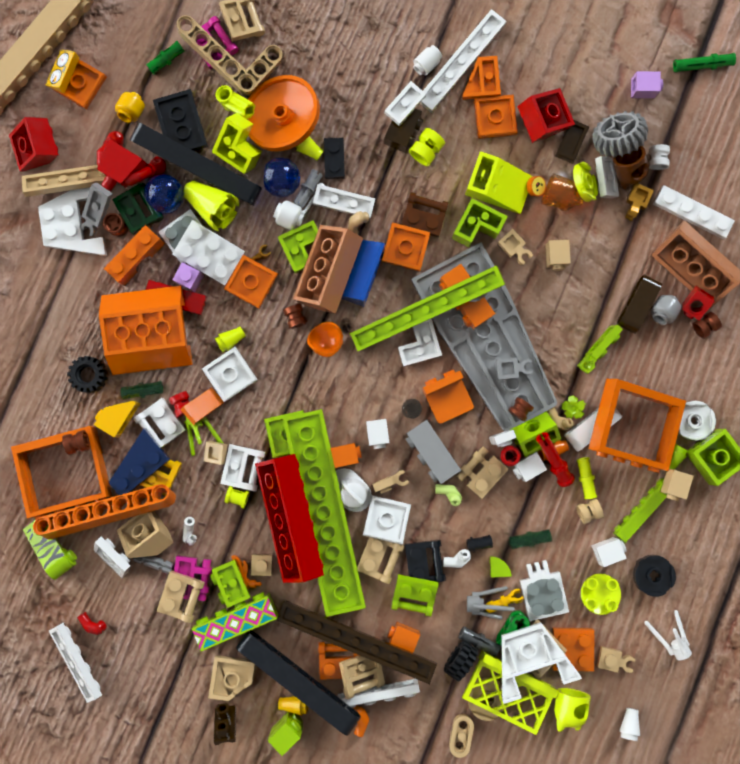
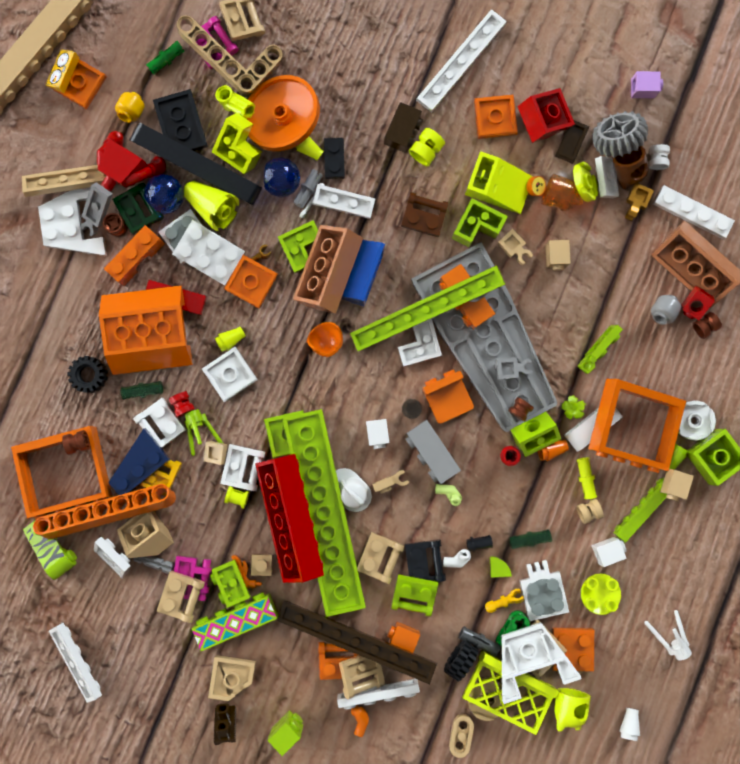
(33, 143): red slope -> none
(91, 627): red arm -> none
(116, 418): yellow slope -> none
(188, 277): lavender brick -> none
(188, 528): white arm -> none
(202, 406): orange tile -> none
(288, 215): white head -> none
(292, 705): yellow cone -> none
(295, 318): copper wheel -> none
(298, 682): black beam -> none
(346, 455): orange brick -> none
(357, 219): tan arm -> none
(387, 520): white plate -> none
(405, 103): white plate -> none
(405, 247): orange plate -> none
(427, 60): white brick -> none
(476, 604): light grey plant -> none
(484, 79): orange wing -> none
(486, 477): tan plate -> none
(502, 439): white plate -> none
(529, 467): white brick -> none
(558, 466): red pin -> none
(561, 422): tan arm -> none
(611, 660): tan plate -> none
(639, 304): dark brown beam -> none
(644, 582): black plate -> none
(712, 62): green pin -> none

